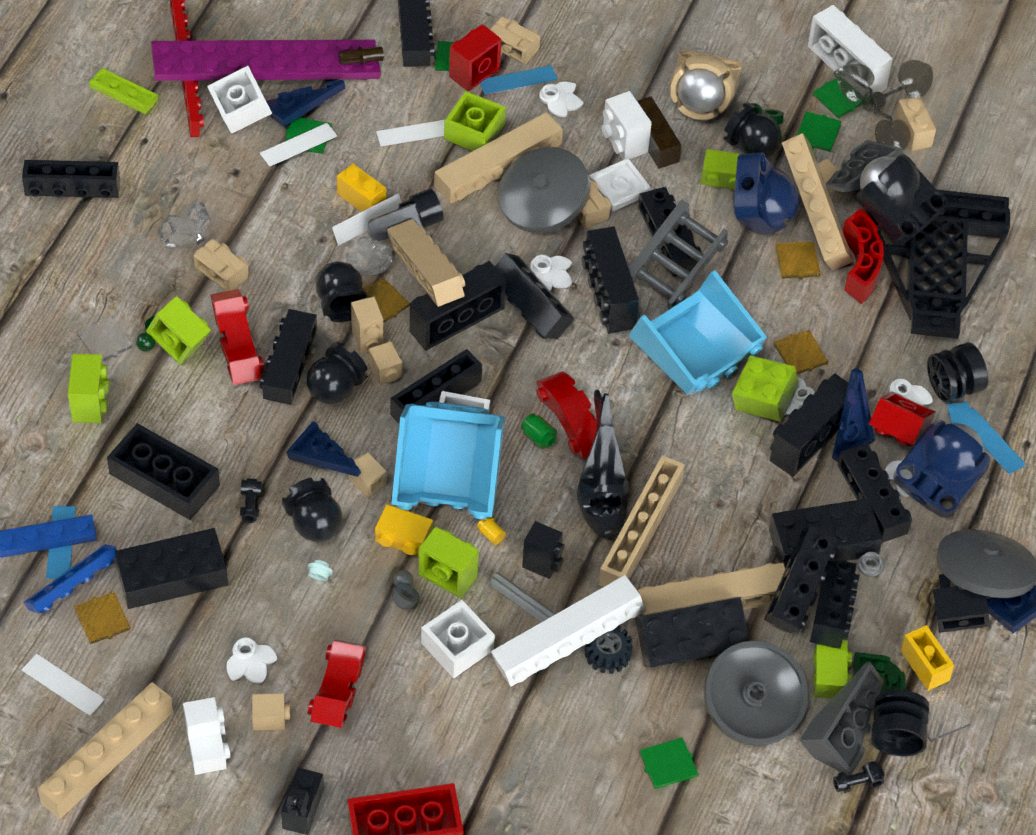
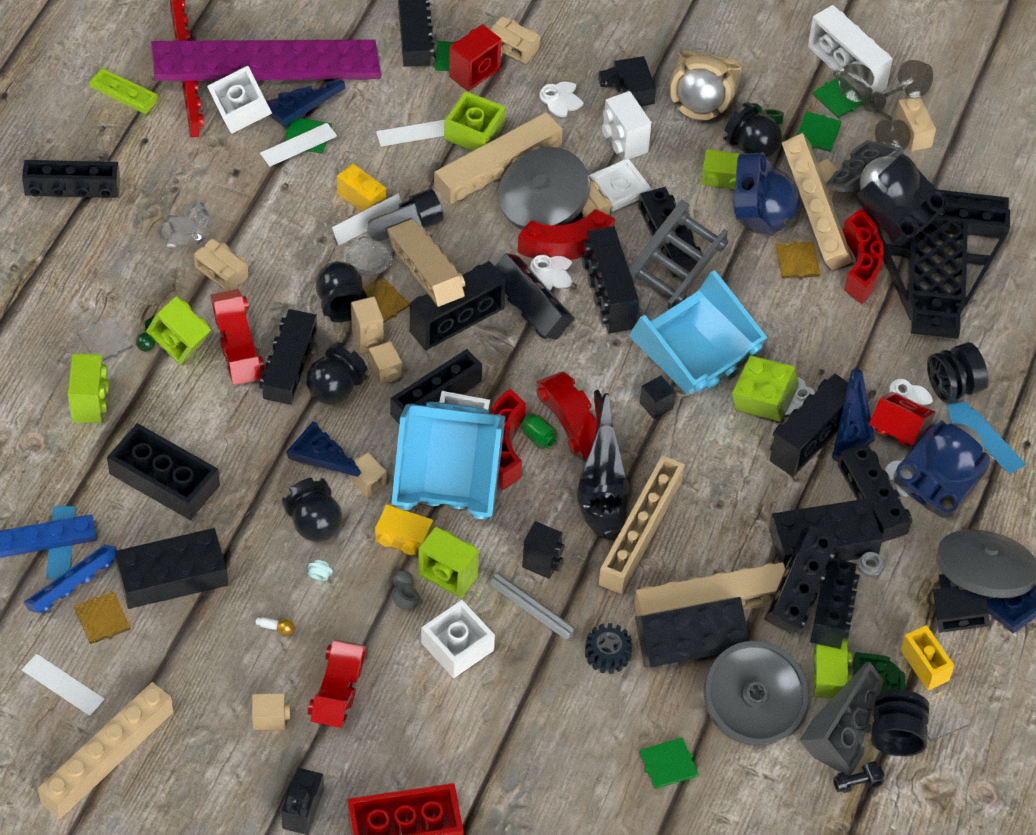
(204, 732): white brick -> none
(250, 664): white plate -> none
(251, 489): black bar -> none
(284, 626): none -> piece
(361, 55): dark brown axle -> none
(491, 530): yellow piece -> none
(514, 410): none -> red brick
(518, 79): dark azure sticker -> none
(560, 239): none -> red brick
(568, 630): white brick -> none
(630, 76): none -> black hinge
(657, 397): none -> black brick
(663, 143): dark brown brick -> none
(801, 351): clear yellow piece -> none

